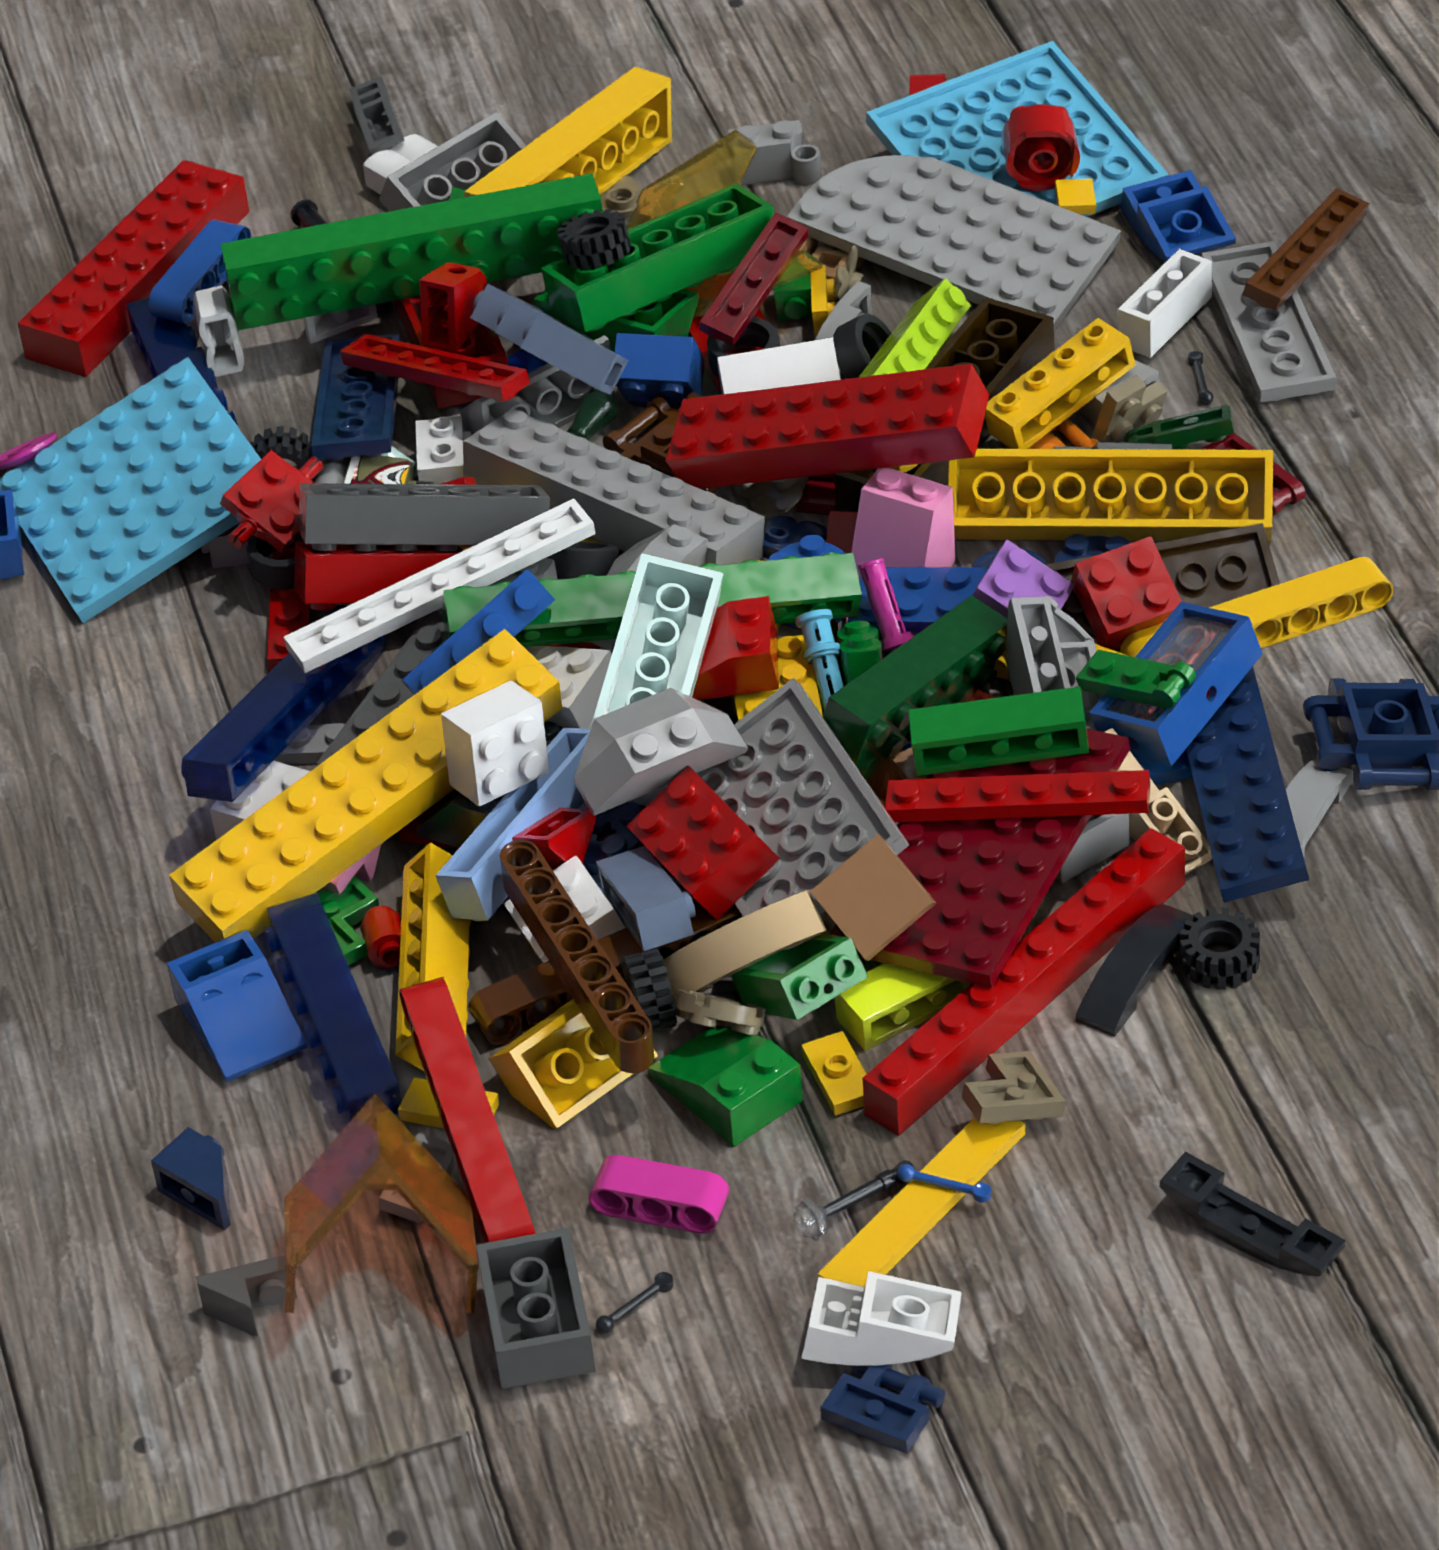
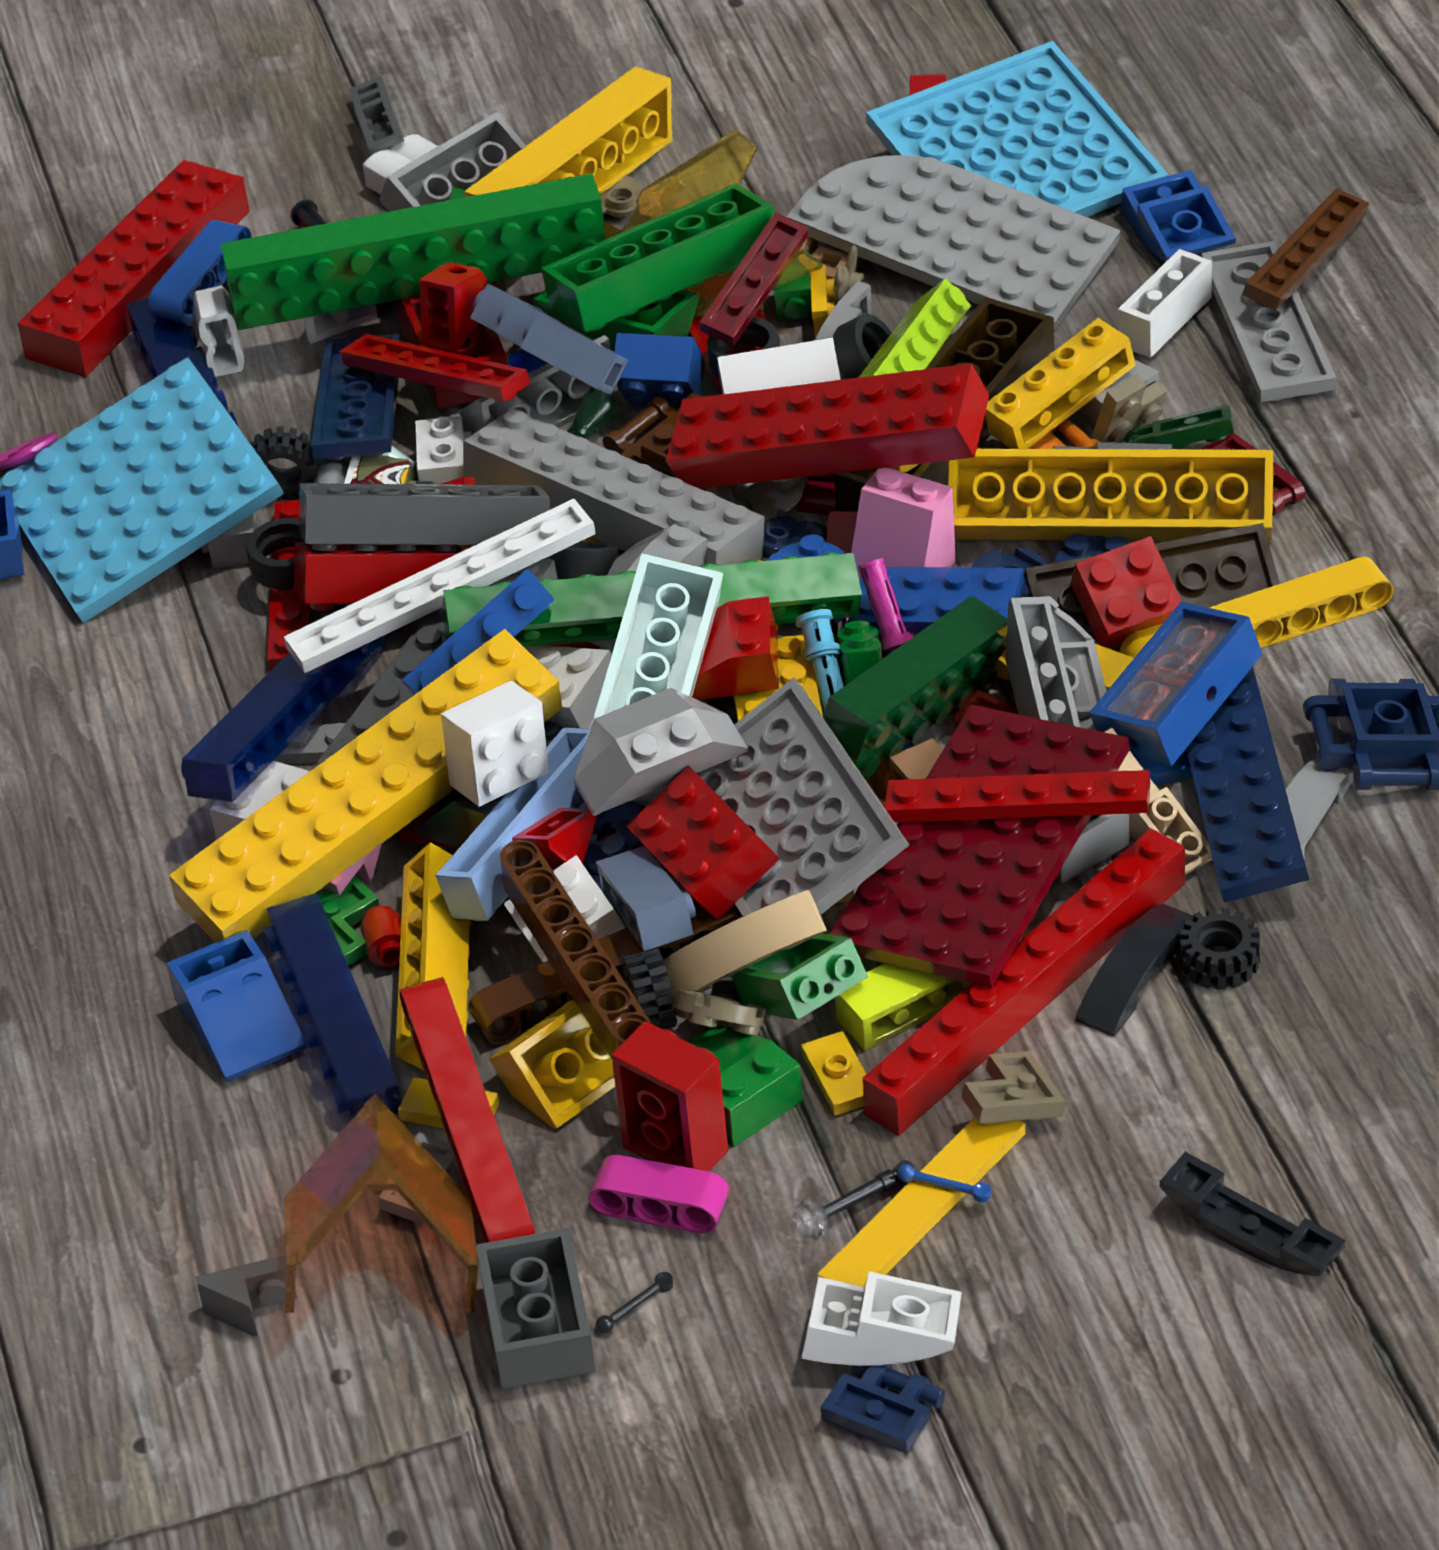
(195, 1176): dark blue slope -> none
(268, 501): red plate -> none
(594, 239): black tyre -> none
(670, 1099): none -> red brick
(781, 154): light grey hinge -> none
(873, 897): medium nougat tile -> none
(998, 731): green brick -> none
(1019, 575): medium lavender plate -> none
(1040, 146): red brick -> none
(1076, 195): yellow tile -> none
(1135, 678): green plate -> none
(1195, 359): black hinge -> none

